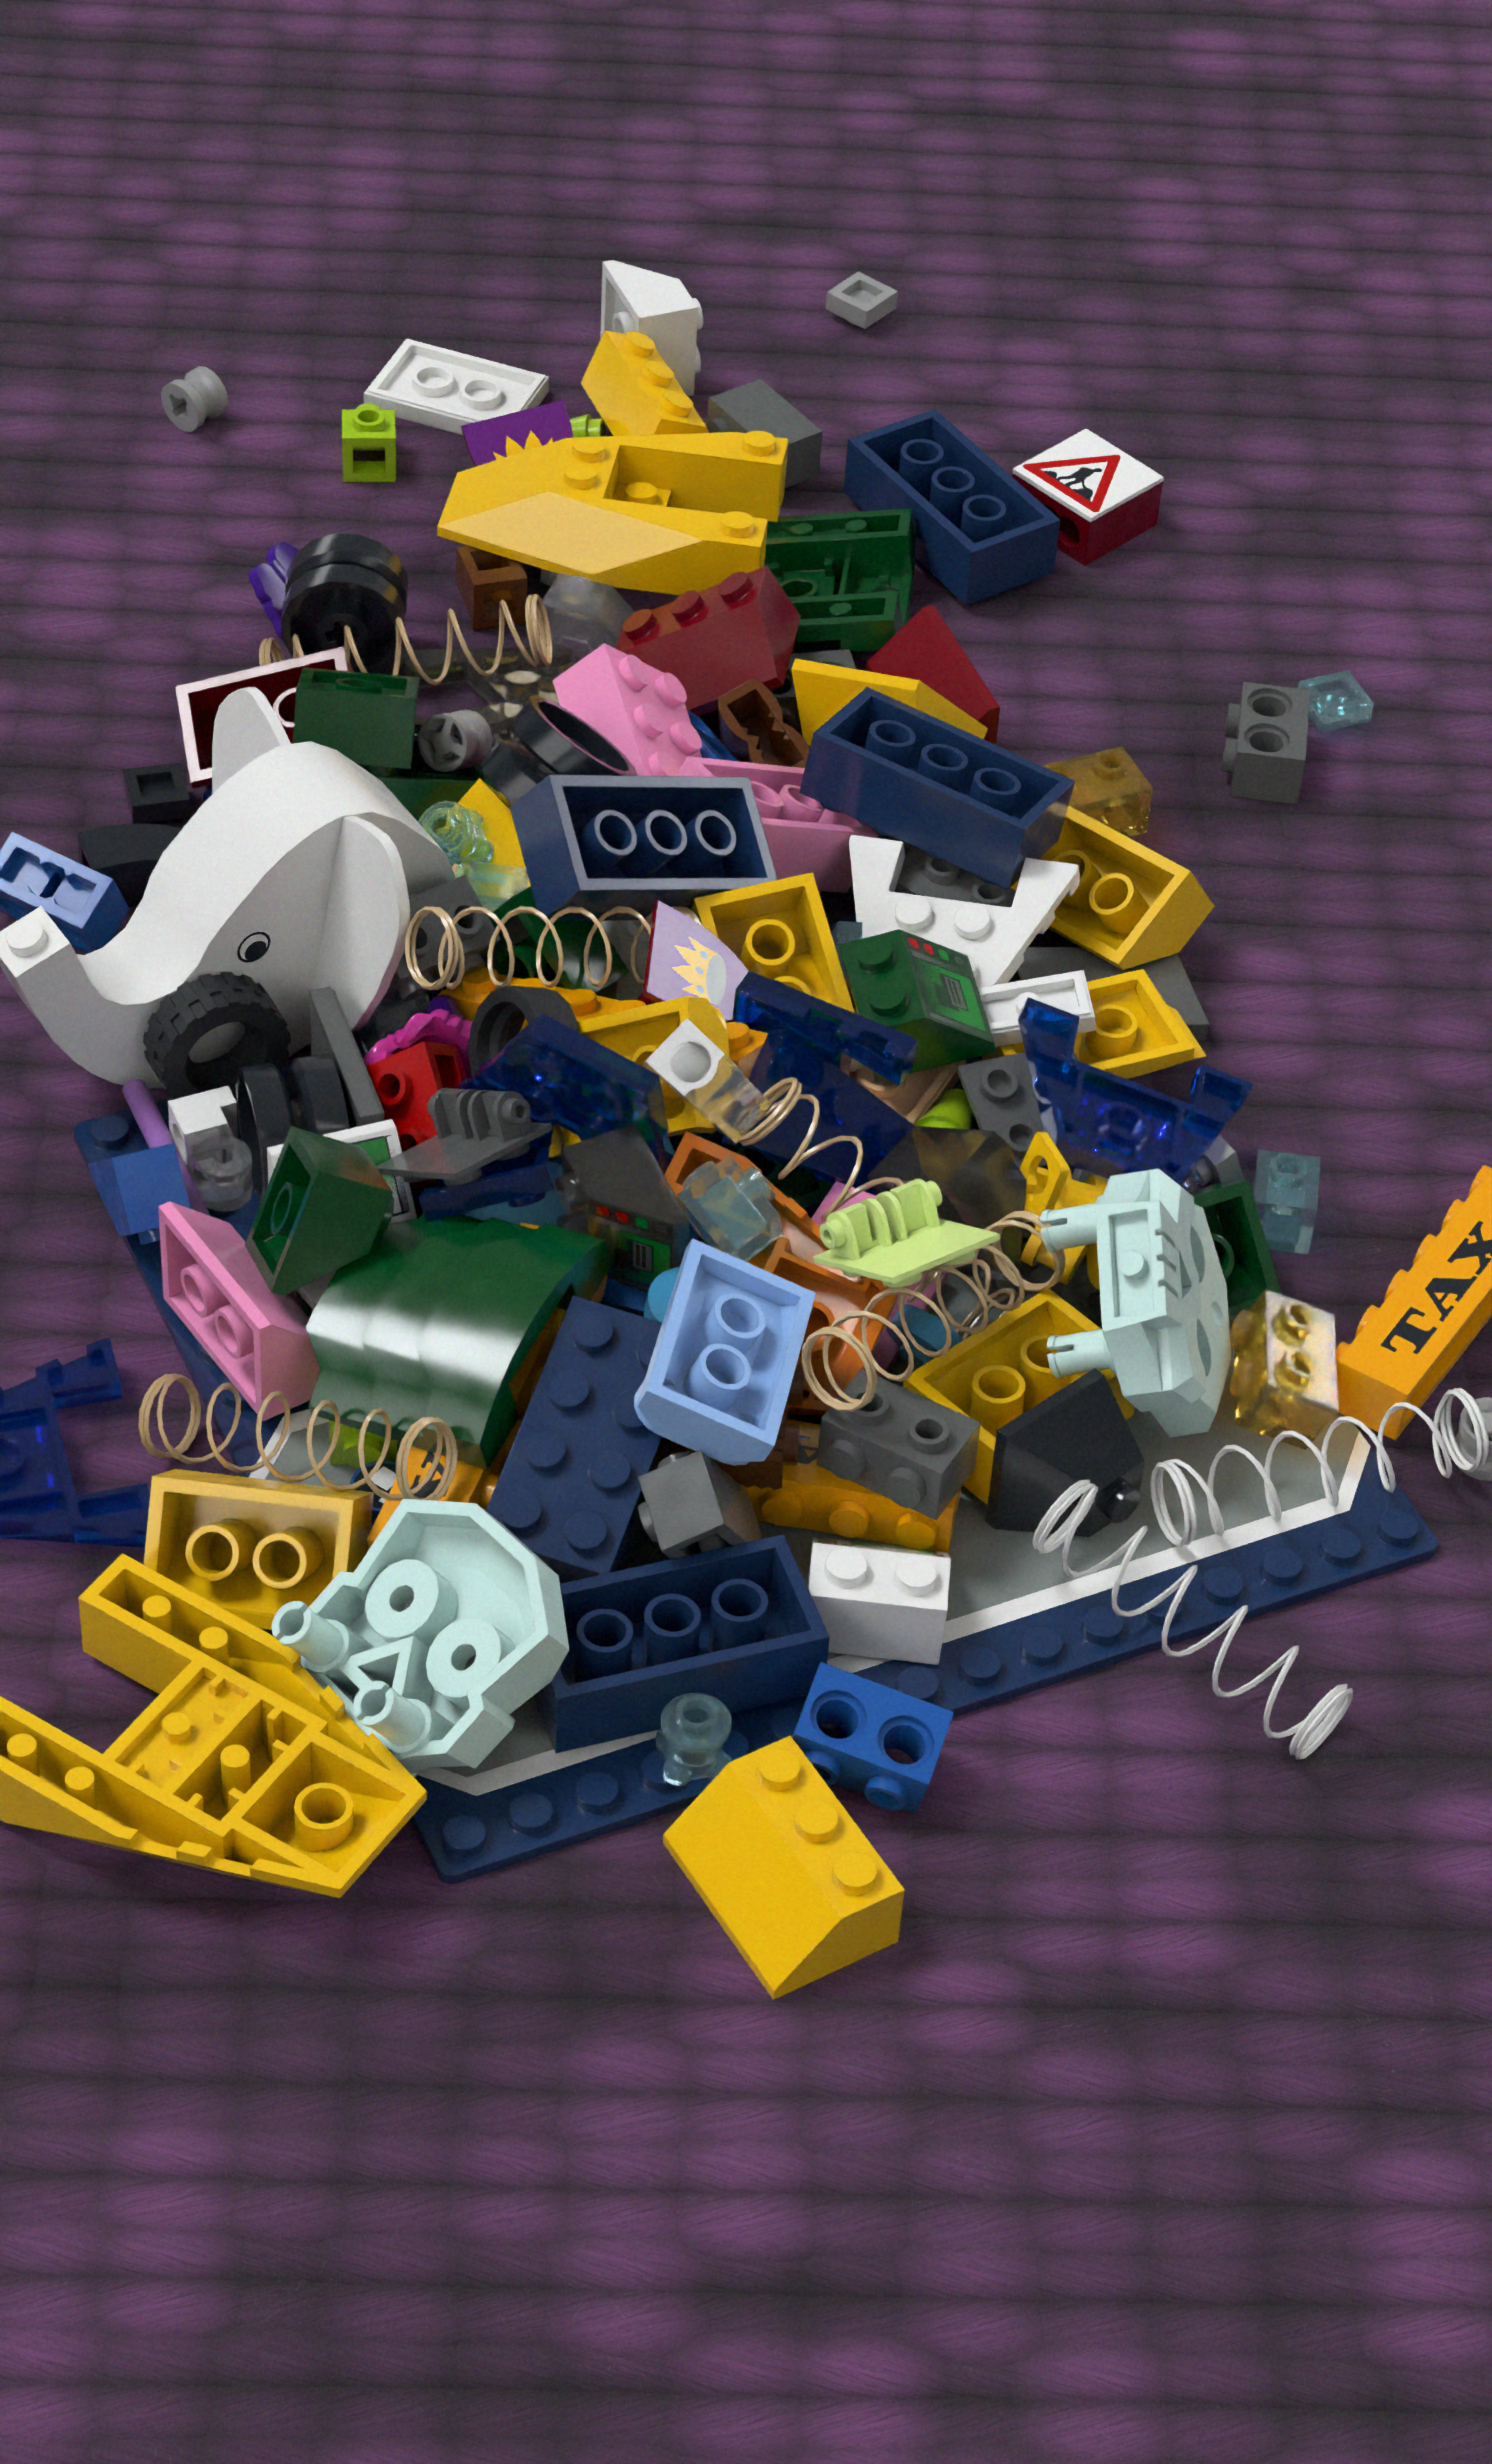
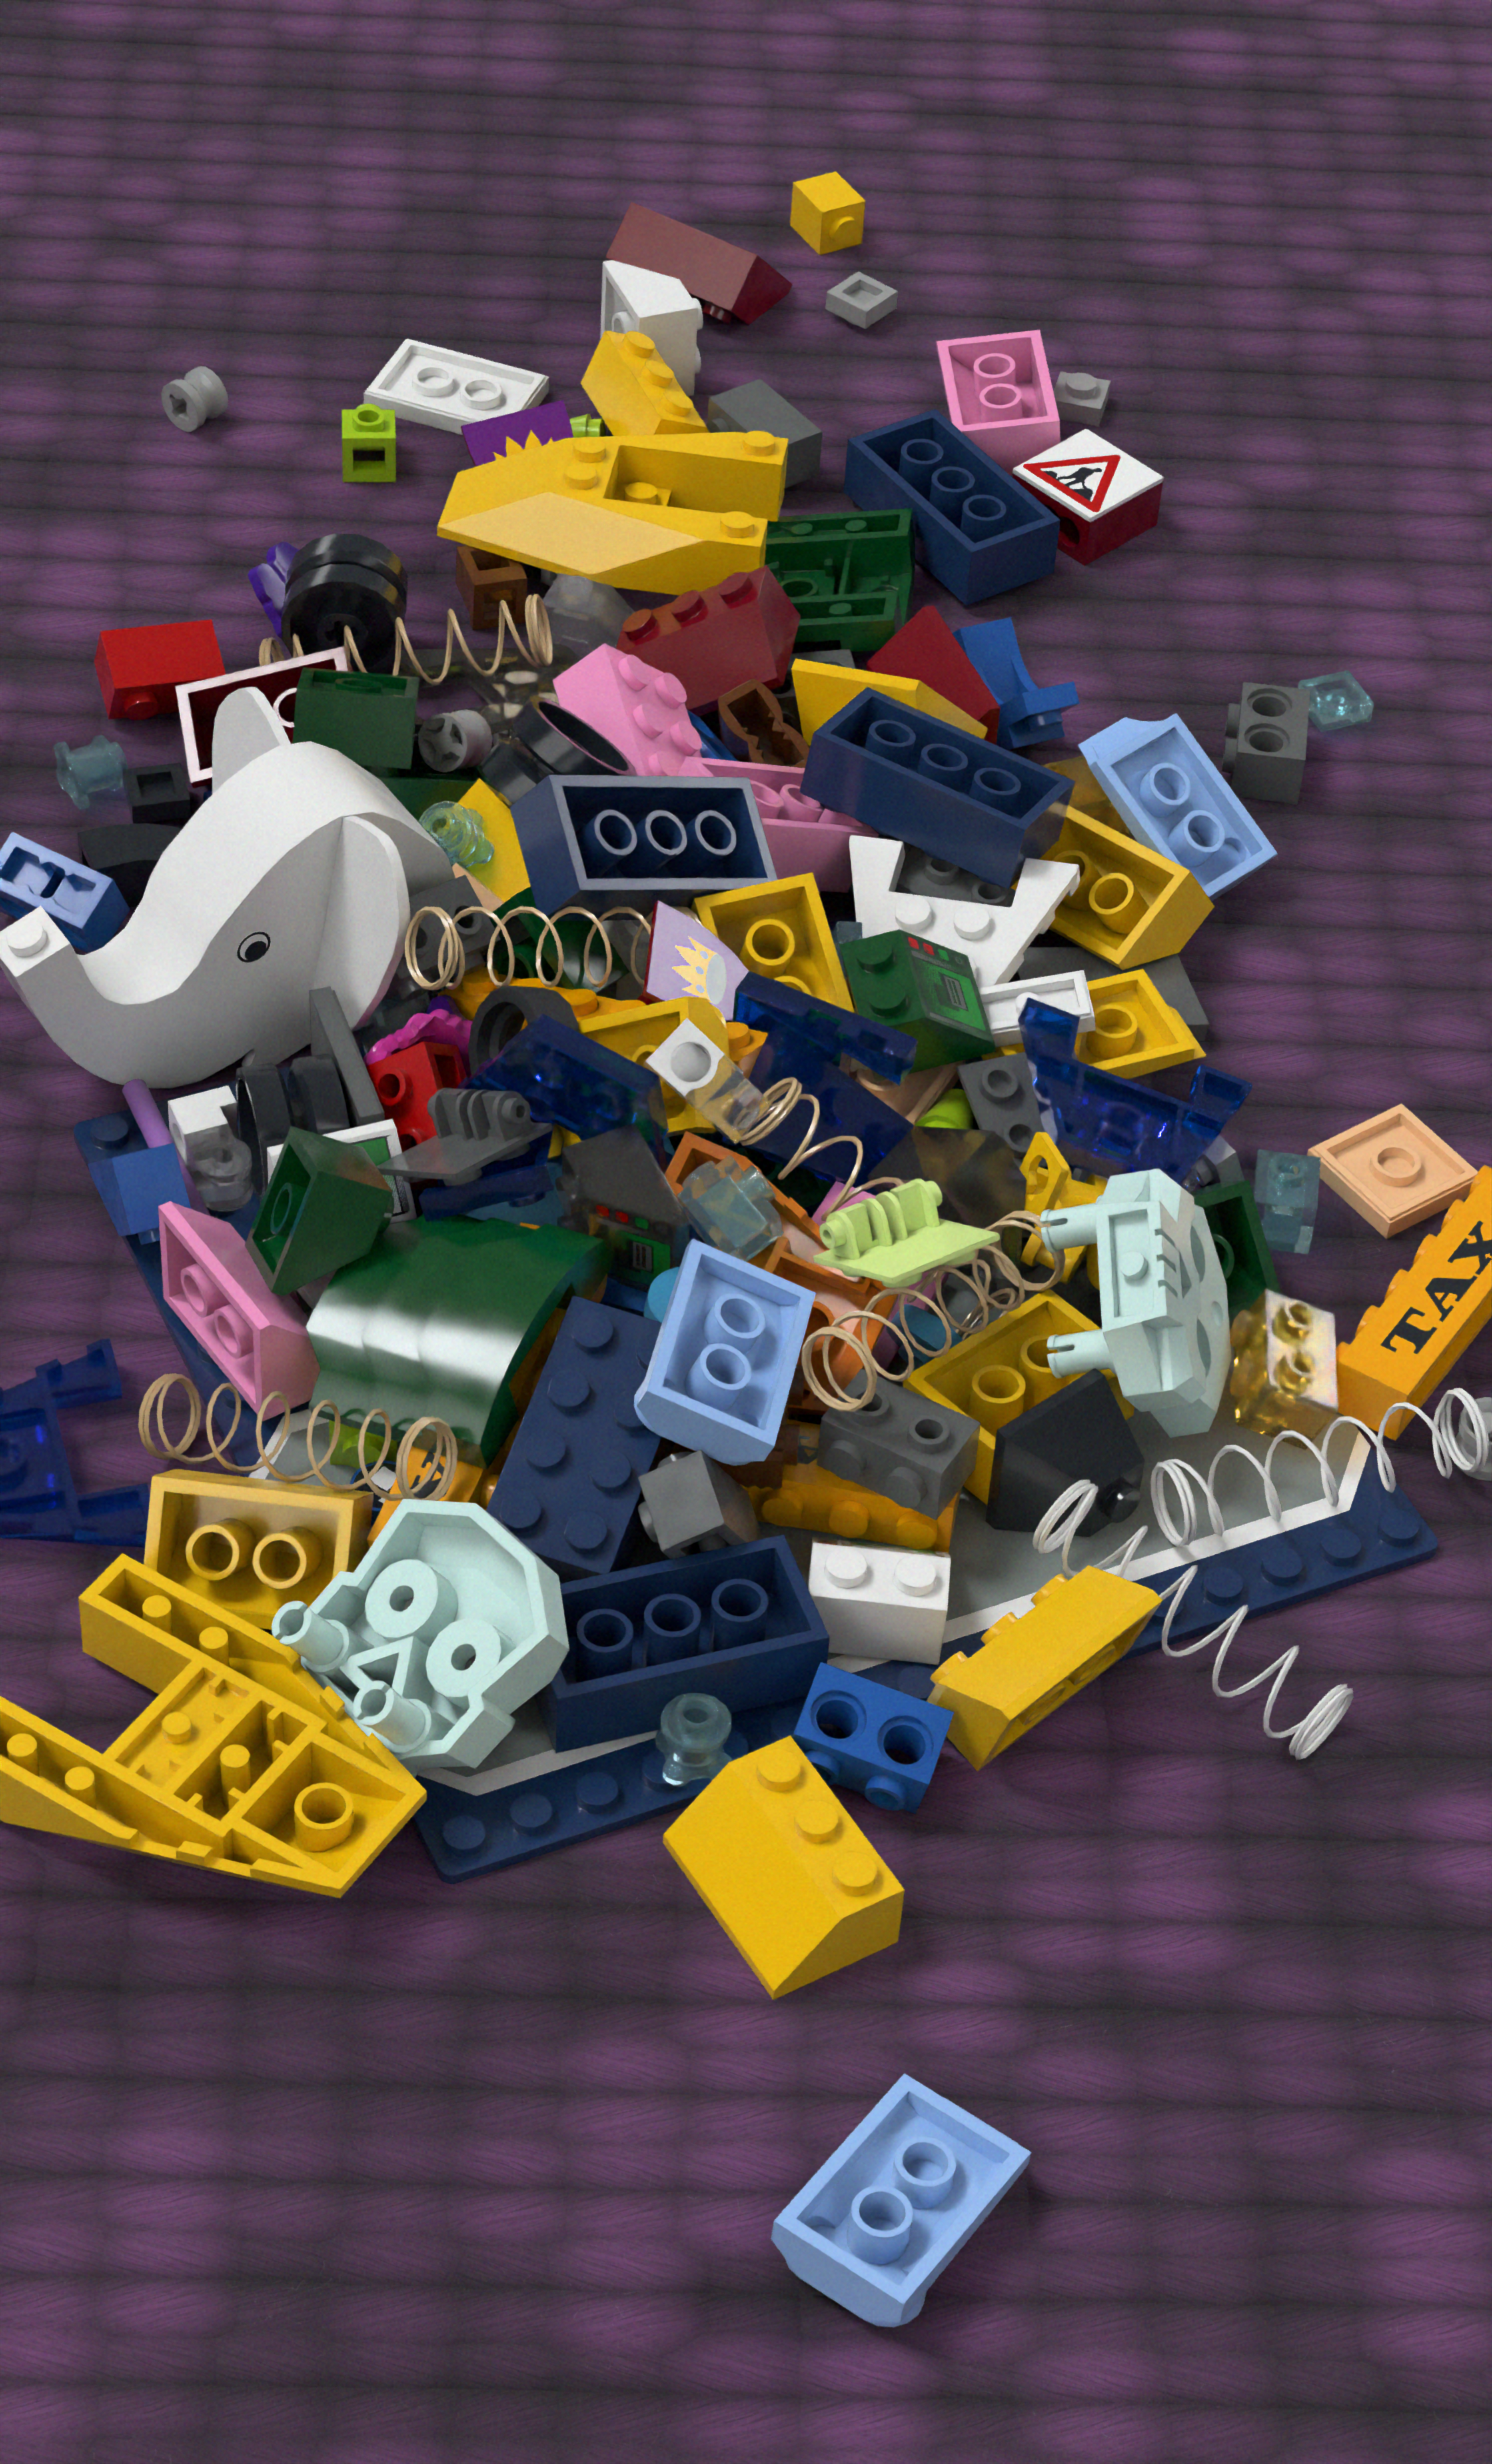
(89, 768): none -> clear light blue brick
(146, 663): none -> red brick
(197, 1010): black tyre -> none
(493, 882): clear light blue plate -> none
(714, 272): none -> dark red slope
(827, 213): none -> yellow brick
(897, 2203): none -> light blue slope
(1001, 394): none -> bright pink slope
(1026, 712): none -> blue arch
(1039, 1659): none -> yellow slope
(1081, 397): none -> light grey plate
(1177, 801): none -> light blue slope
(1394, 1170): none -> light nougat tile

